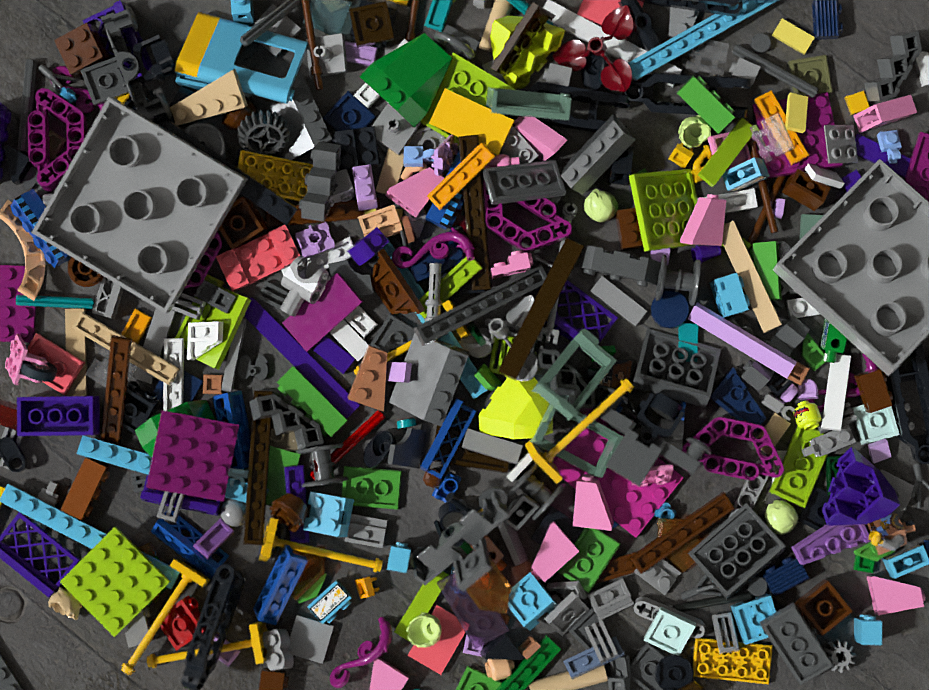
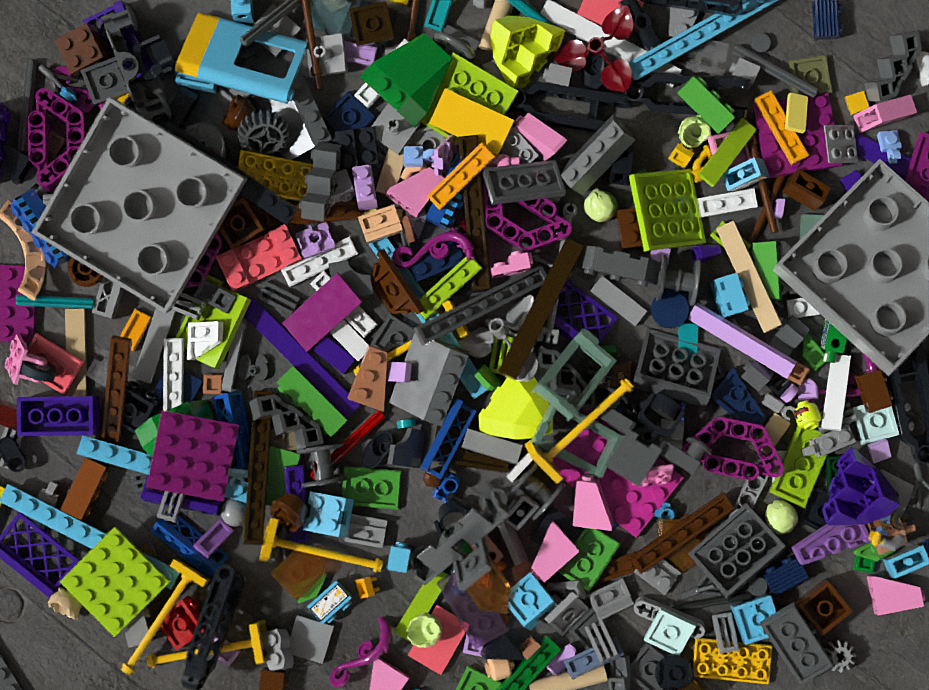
(139, 355): tan tile -> none
(214, 99): tan wing -> none
(279, 586): blue fence -> none
(300, 287): light grey connector -> none
(367, 246): dark purple brick -> none
(432, 304): light grey pin -> none
(476, 333): dark green tile -> none
(522, 37): dark brown wing -> none
(529, 103): sand green piece -> none
(557, 665): none -> lavender helmet
(706, 222): bright pink slope -> none
(777, 135): clear plate -> none
(793, 36): light yellow tile -> none
(824, 176): white tile -> none
(868, 630): medium azure brick -> none

